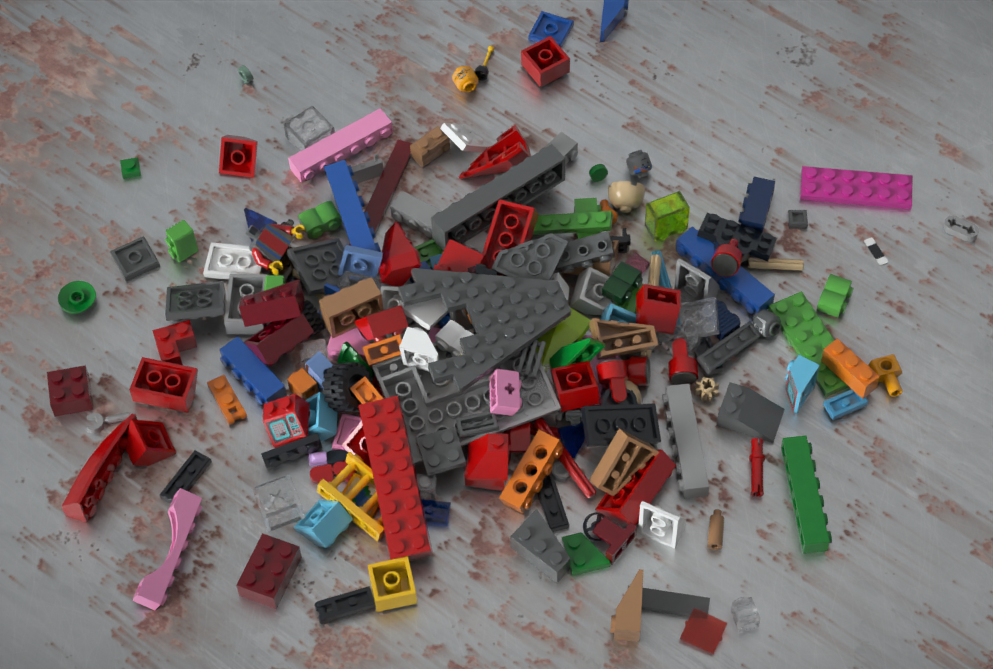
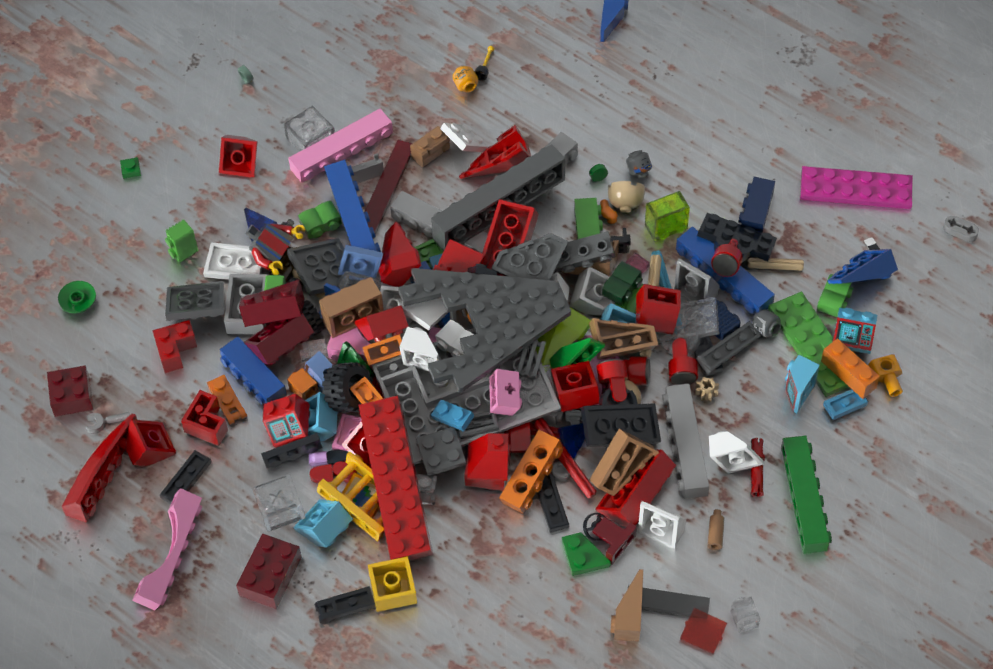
(135, 258): dark grey tile -> none
(164, 384): red slope -> none
(202, 419): none -> red brick
(436, 511): clear blue plate -> none
(452, 415): none -> dark azure plate
(540, 547): dark grey wedge -> none
(545, 61): red brick -> none
(551, 25): blue tile -> none
(574, 223): bright green plate -> none
(732, 453): none -> white slope
(749, 413): dark grey slope -> none
(797, 219): dark grey tile -> none
(855, 329): none -> slope
(866, 266): none -> blue wedge

